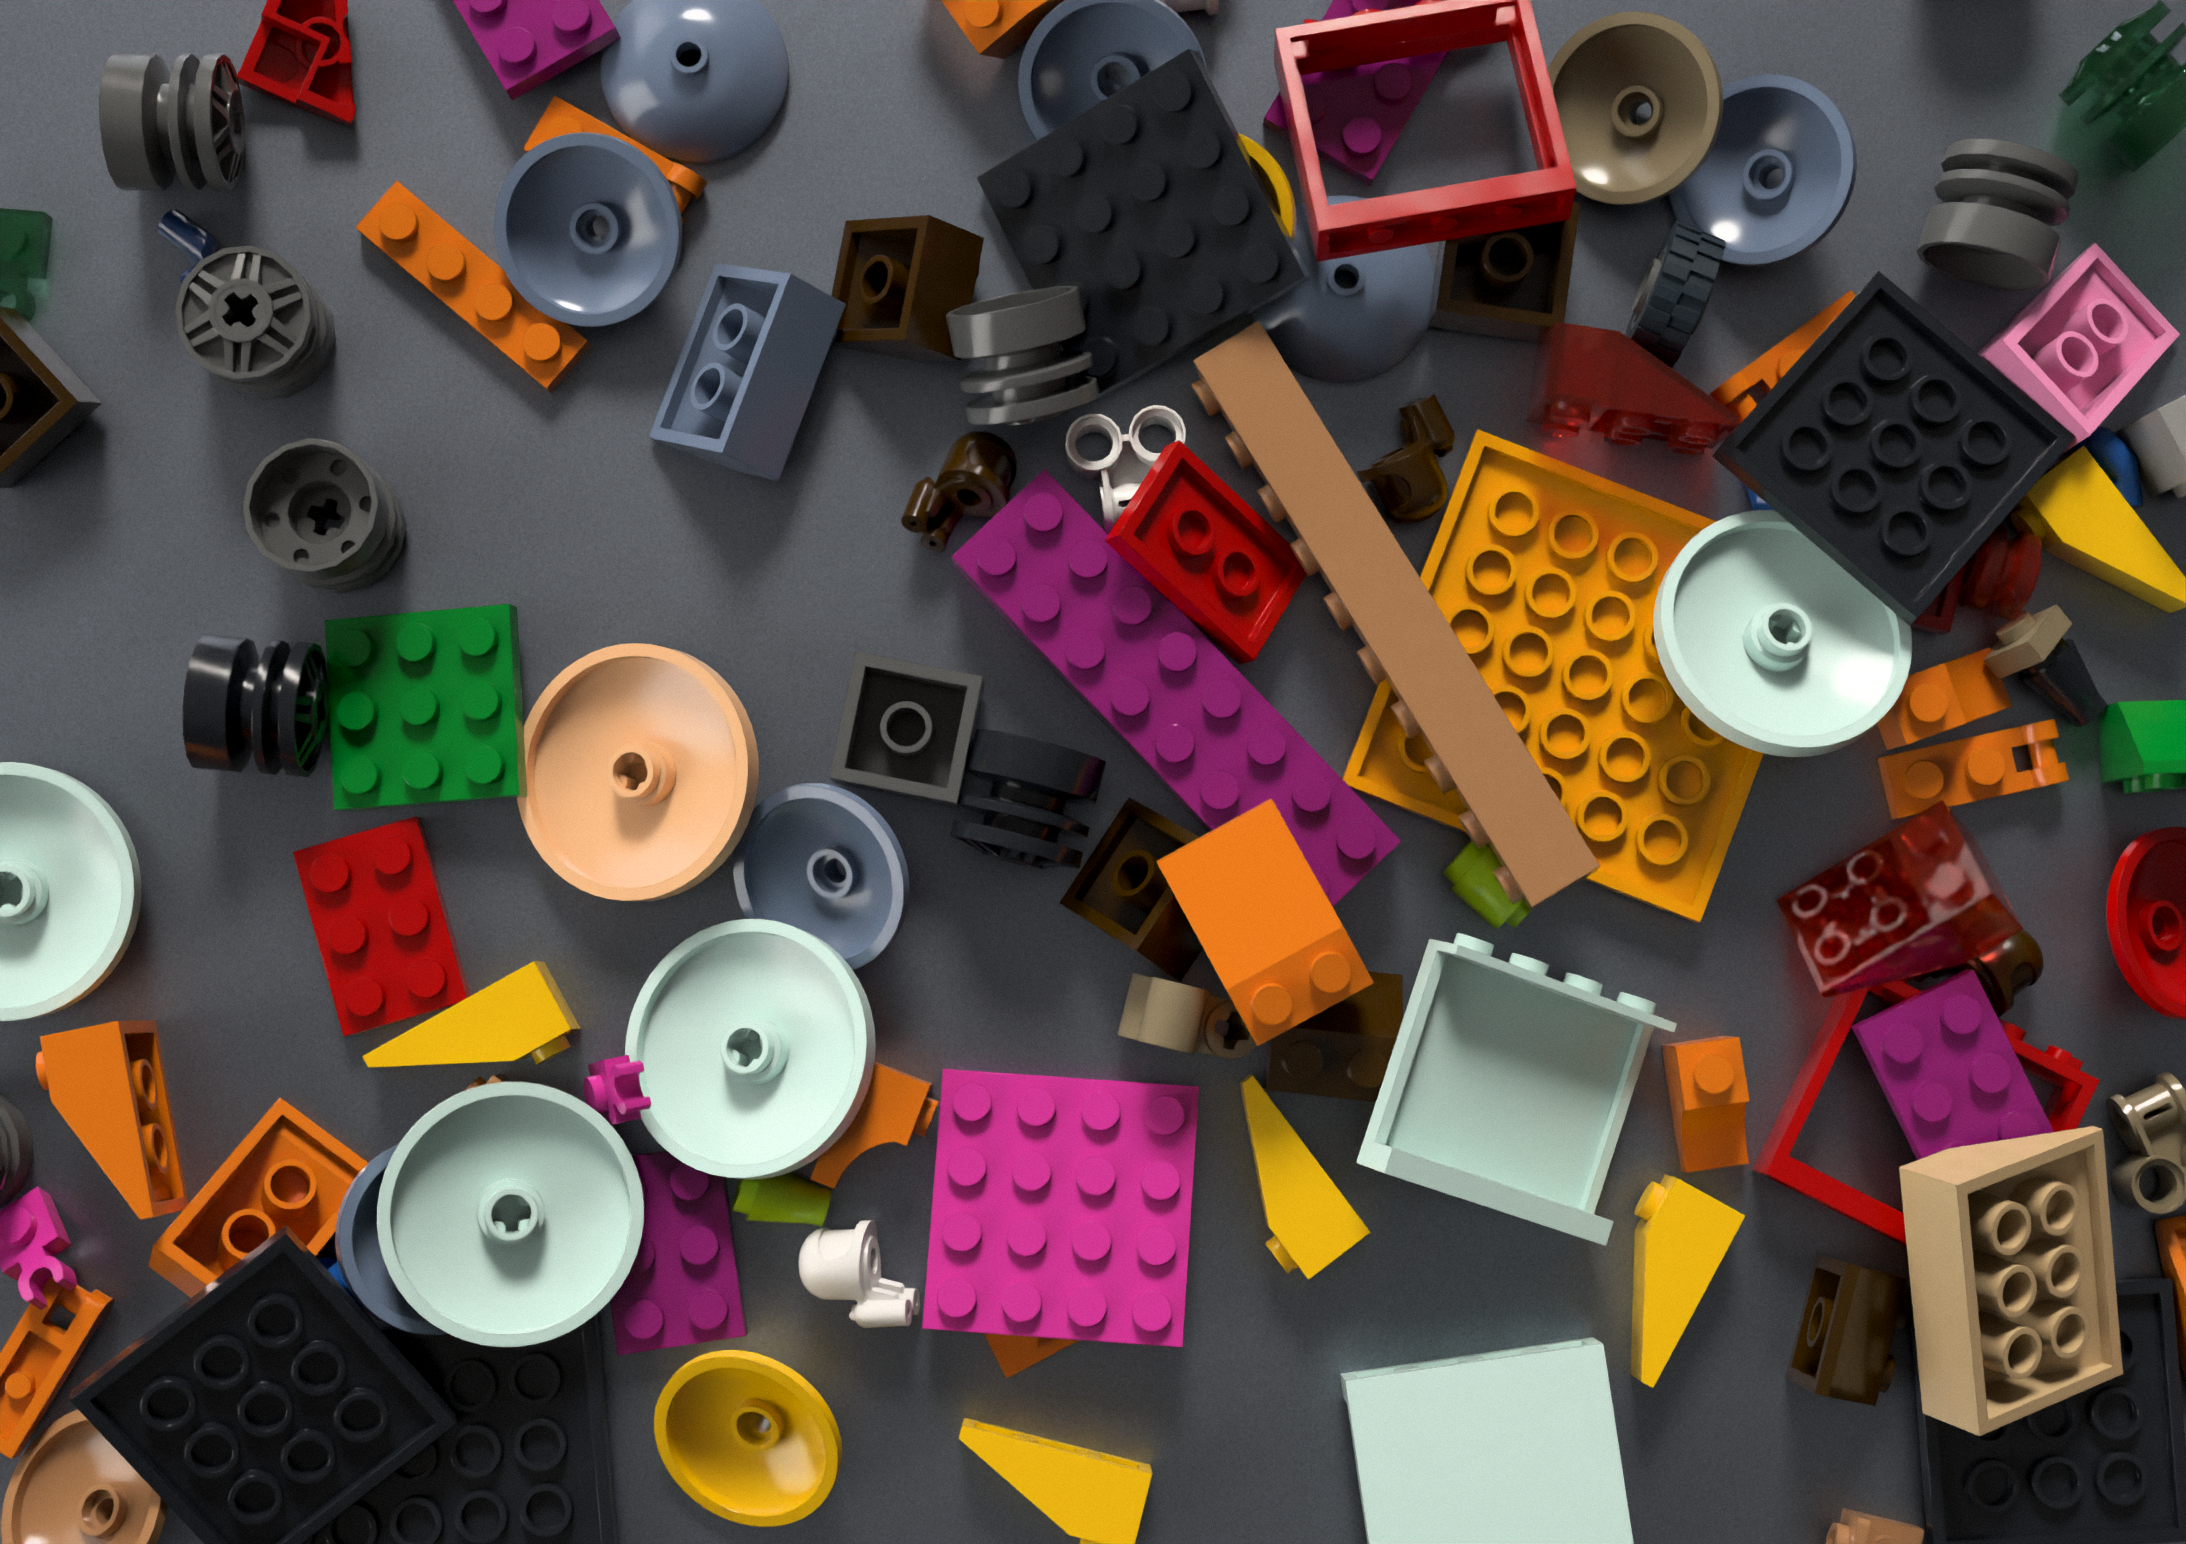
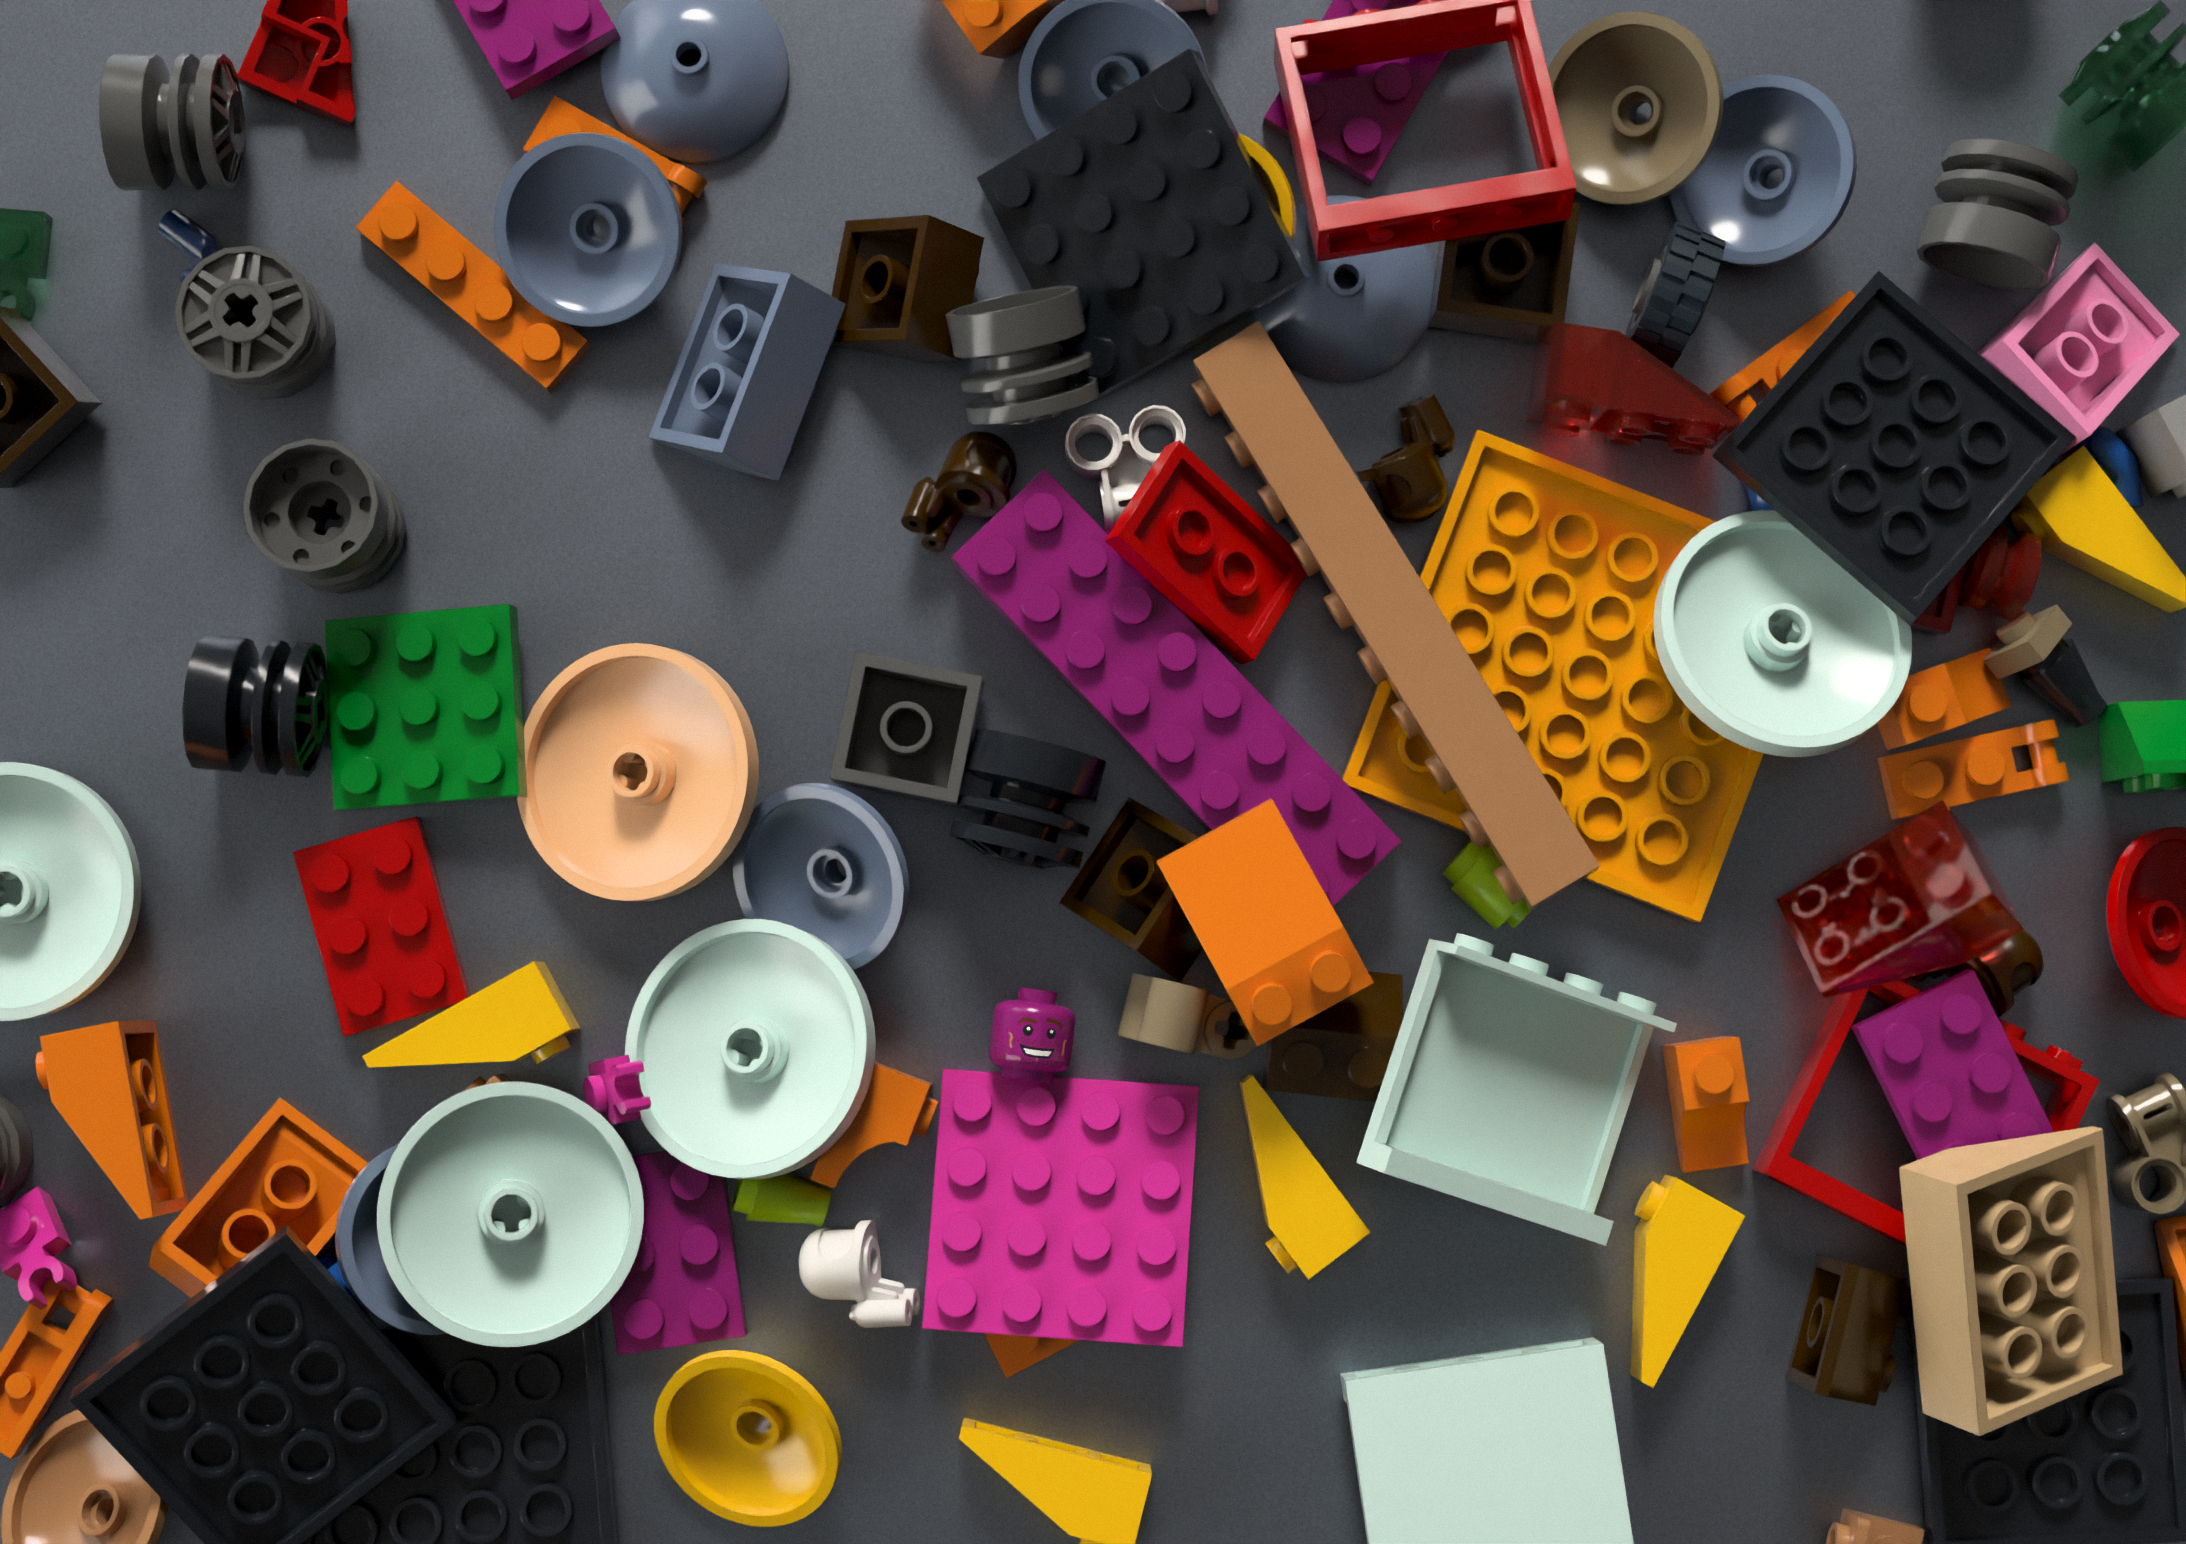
(1032, 1036): none -> magenta head

